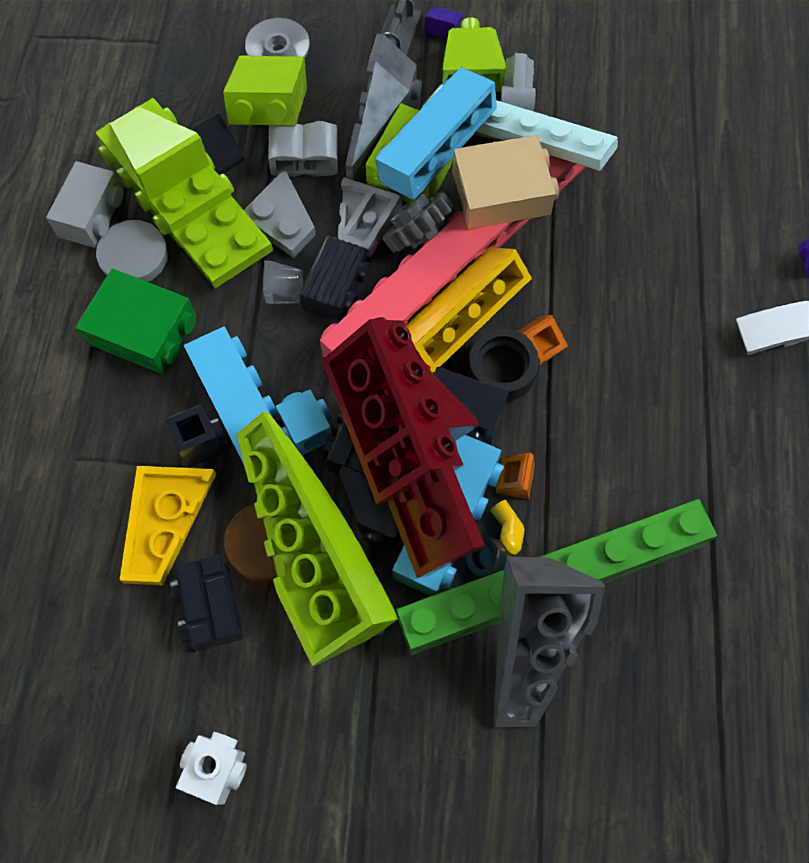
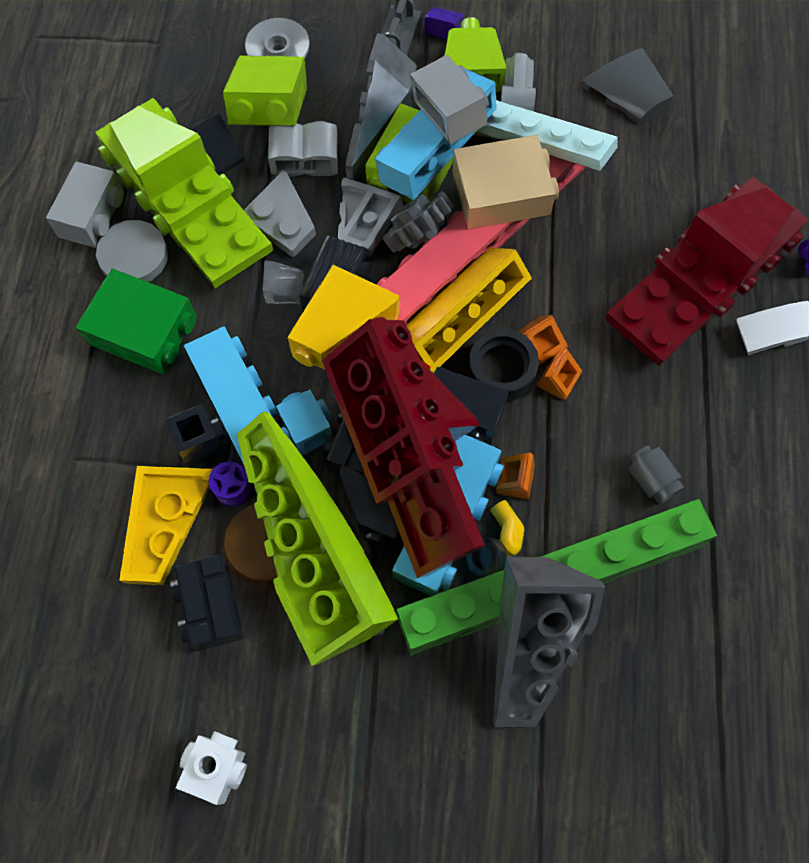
(227, 476): none -> dark purple wheel
(337, 312): none -> yellow slope
(449, 98): none -> light grey brick
(560, 374): none -> orange slope
(632, 86): none -> dark grey slope
(655, 474): none -> dark grey brick
(708, 269): none -> dark red wedge

